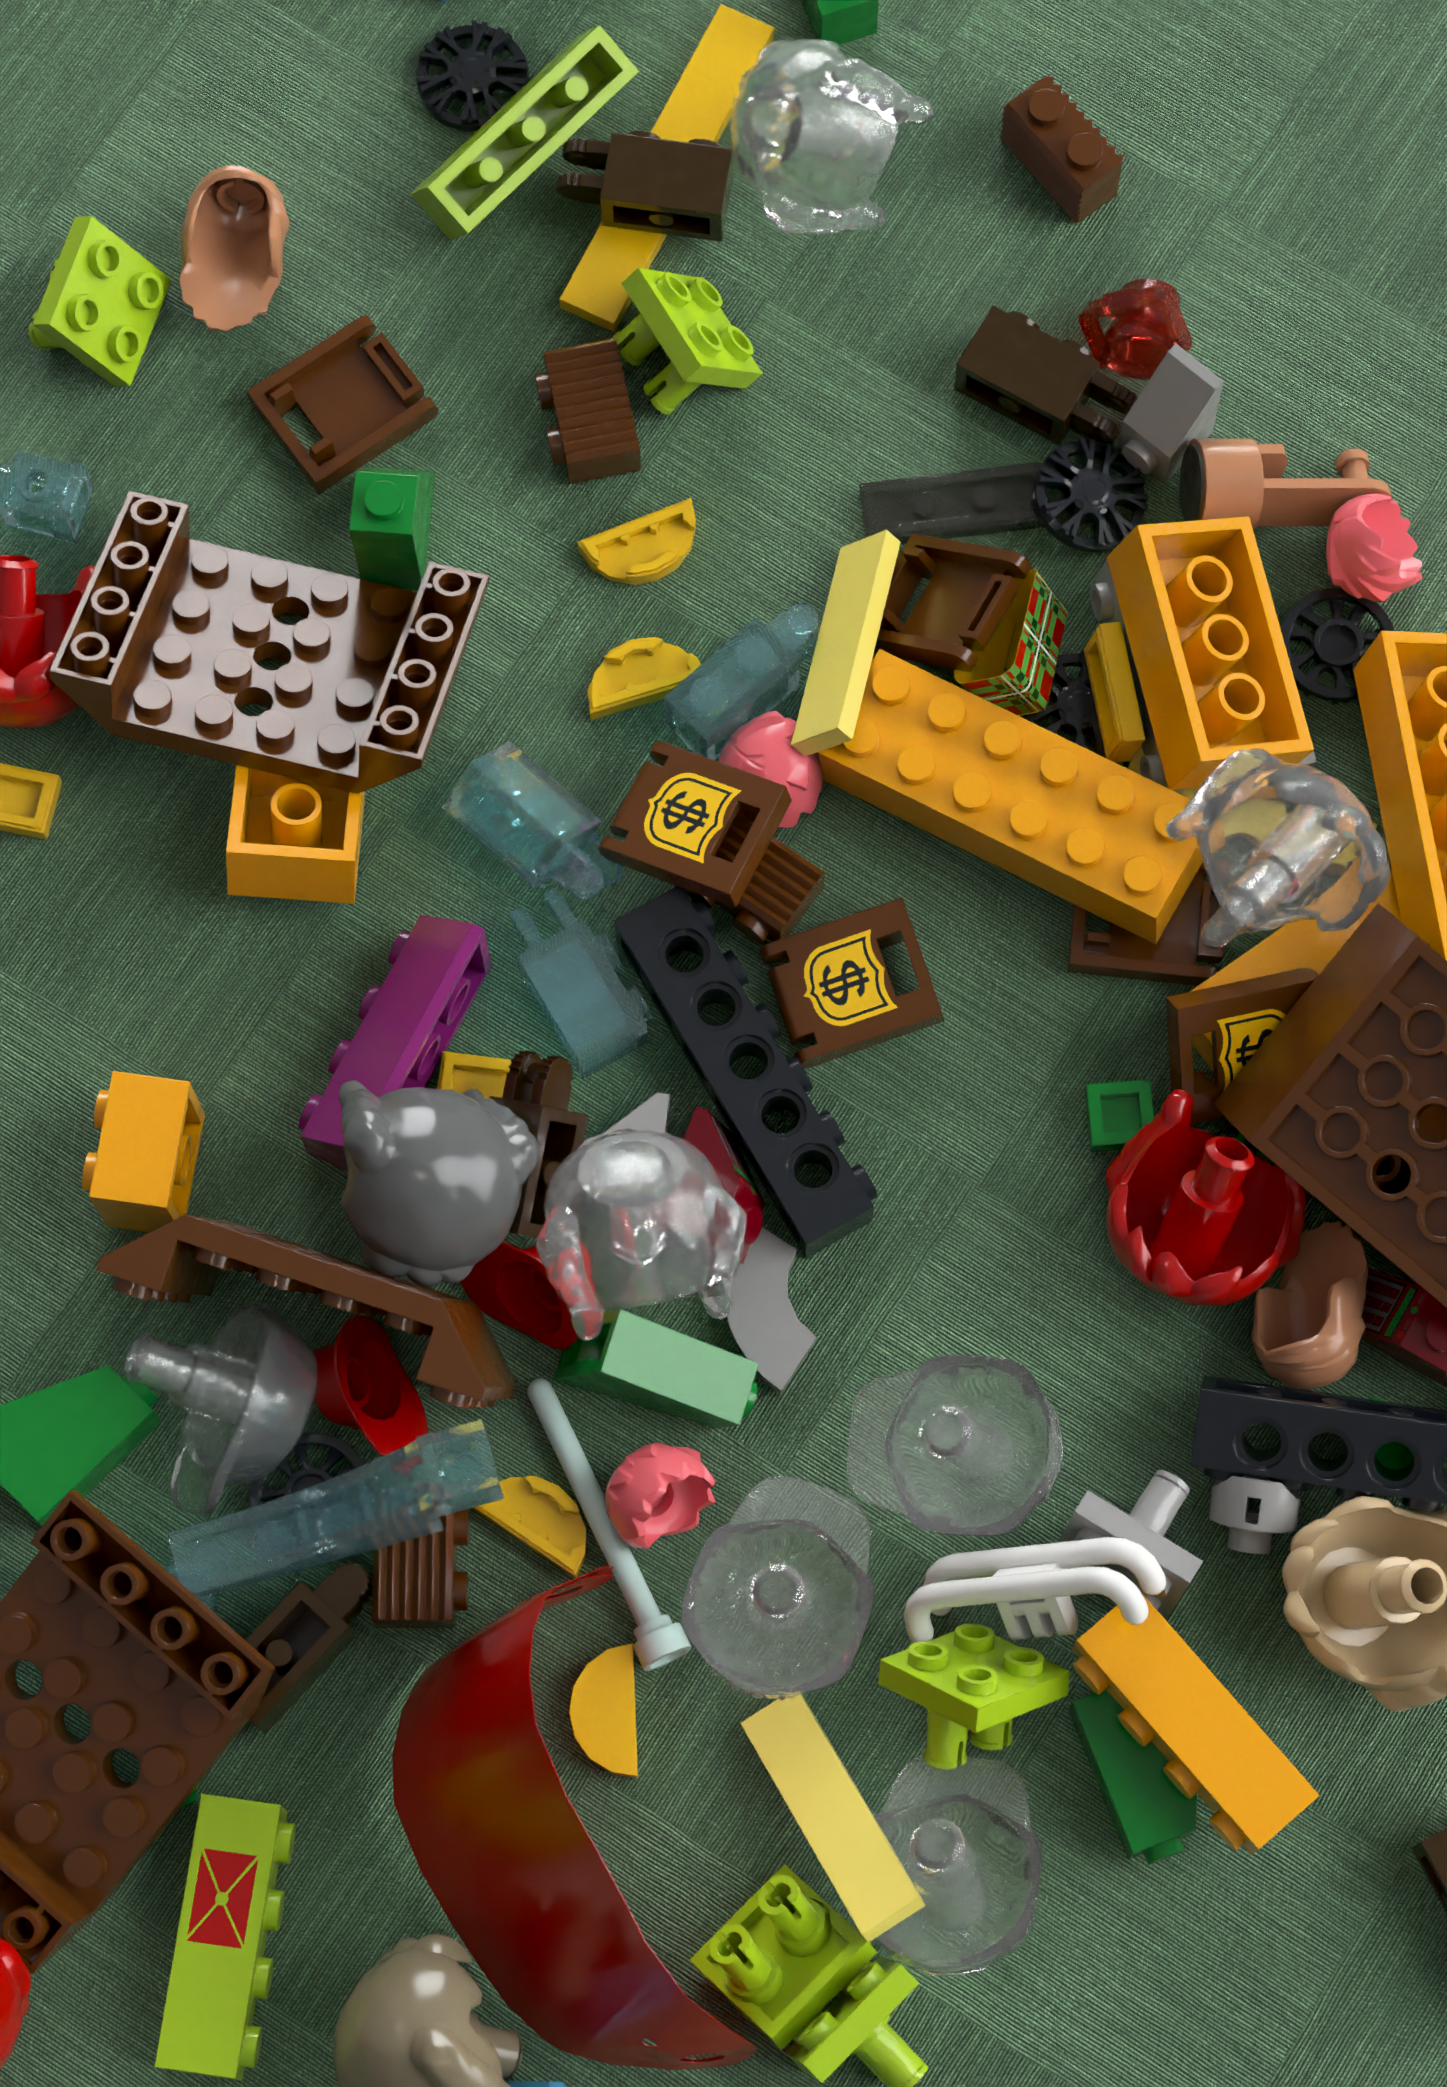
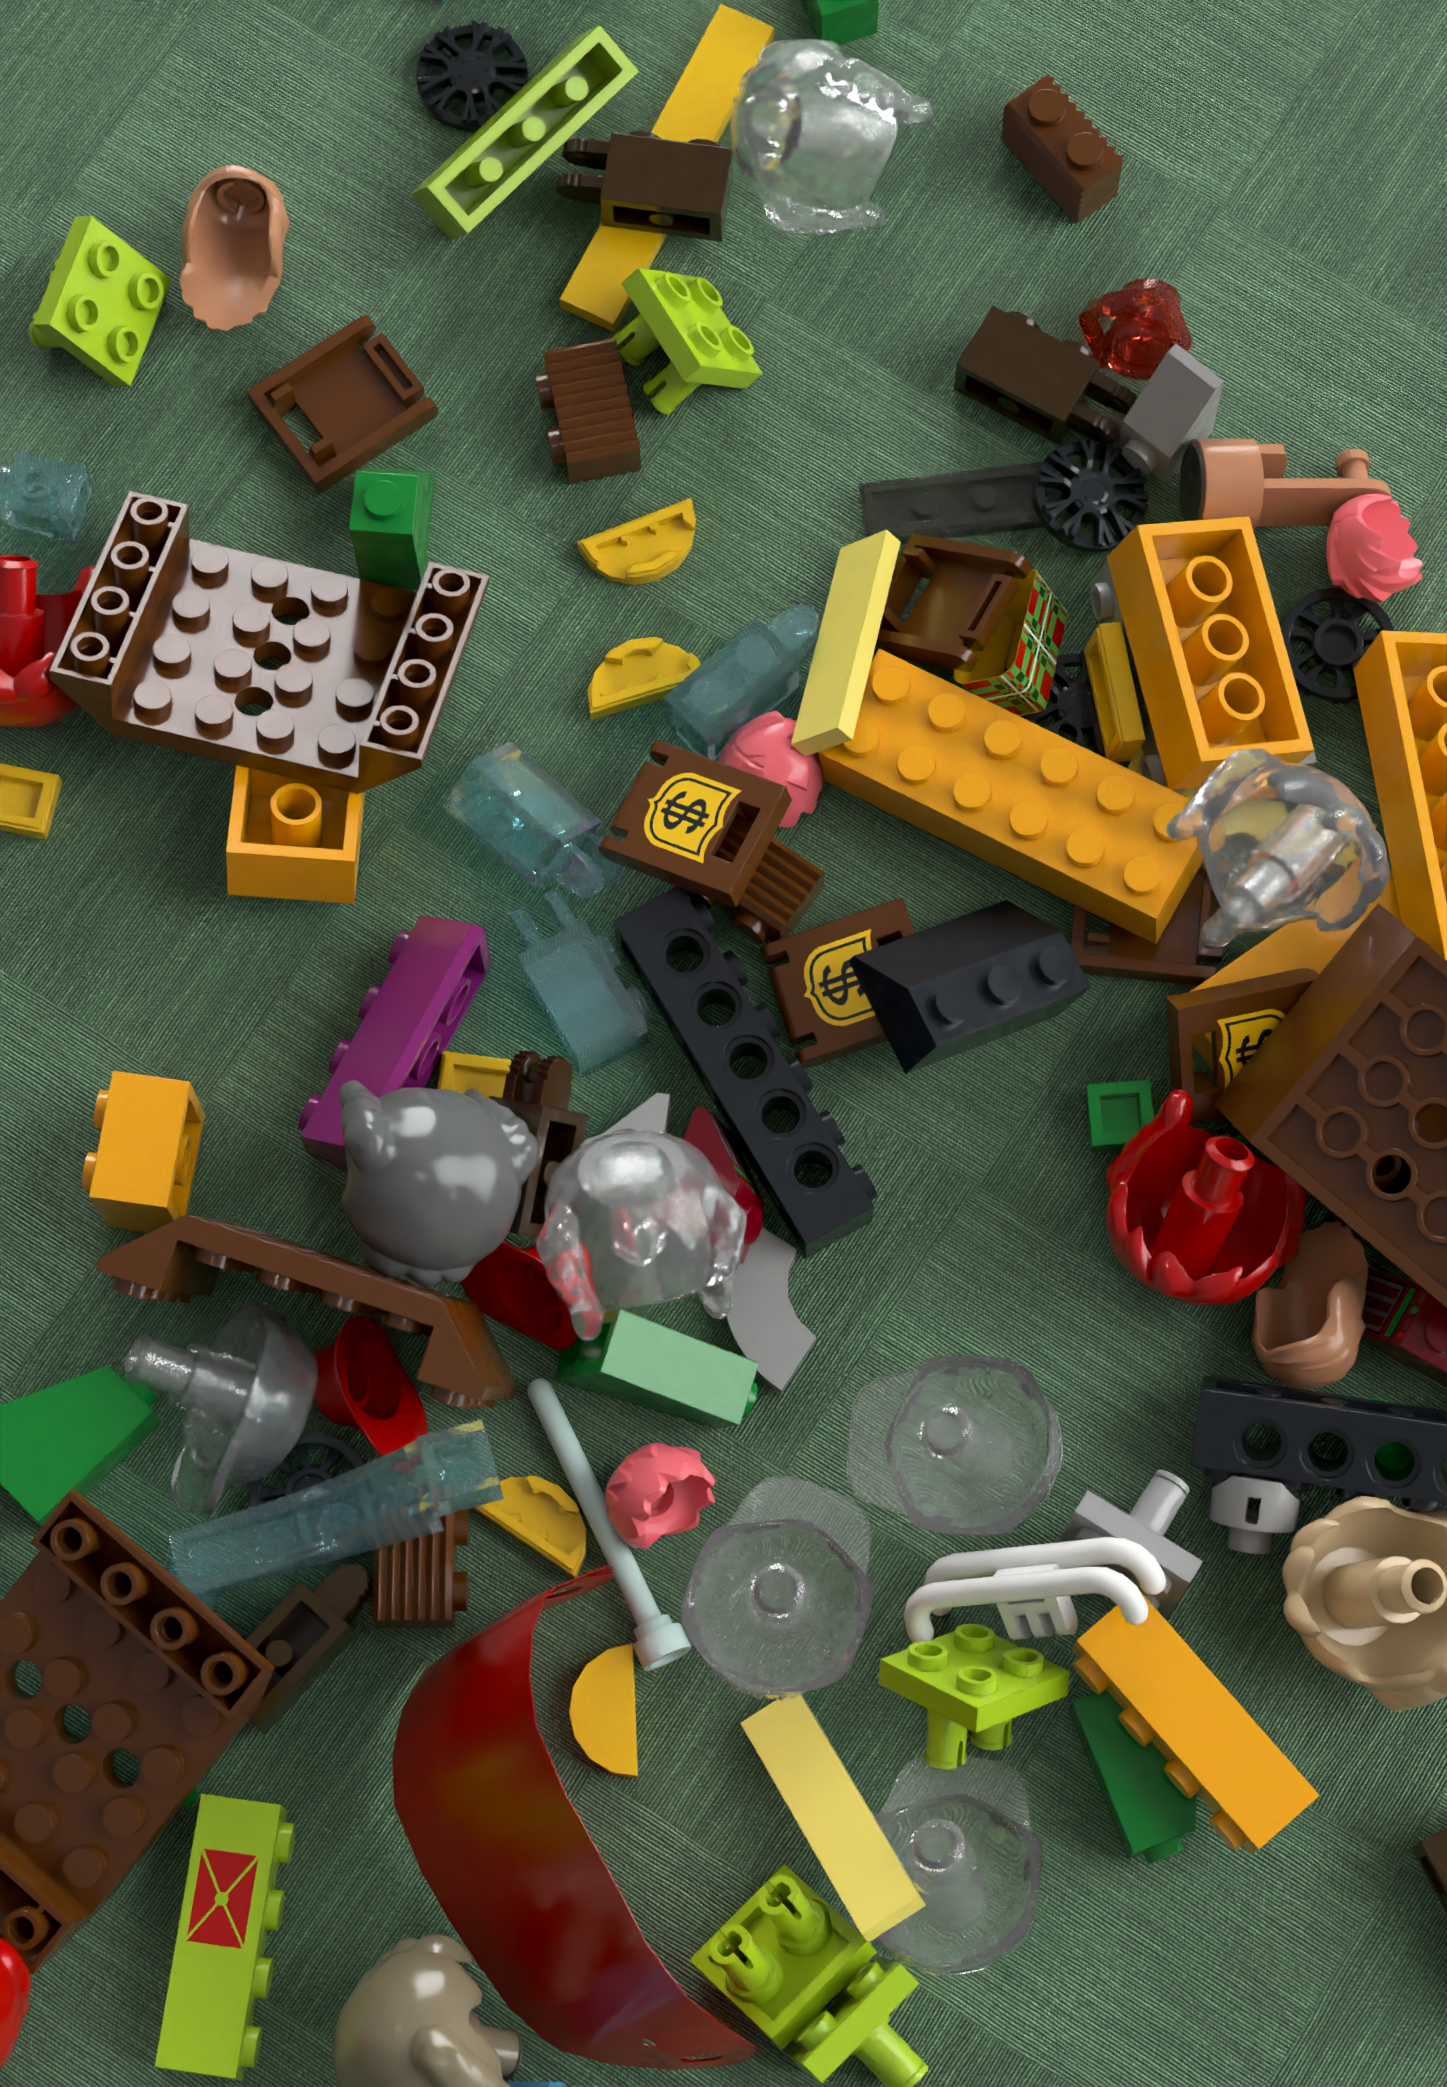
(968, 982): none -> black slope

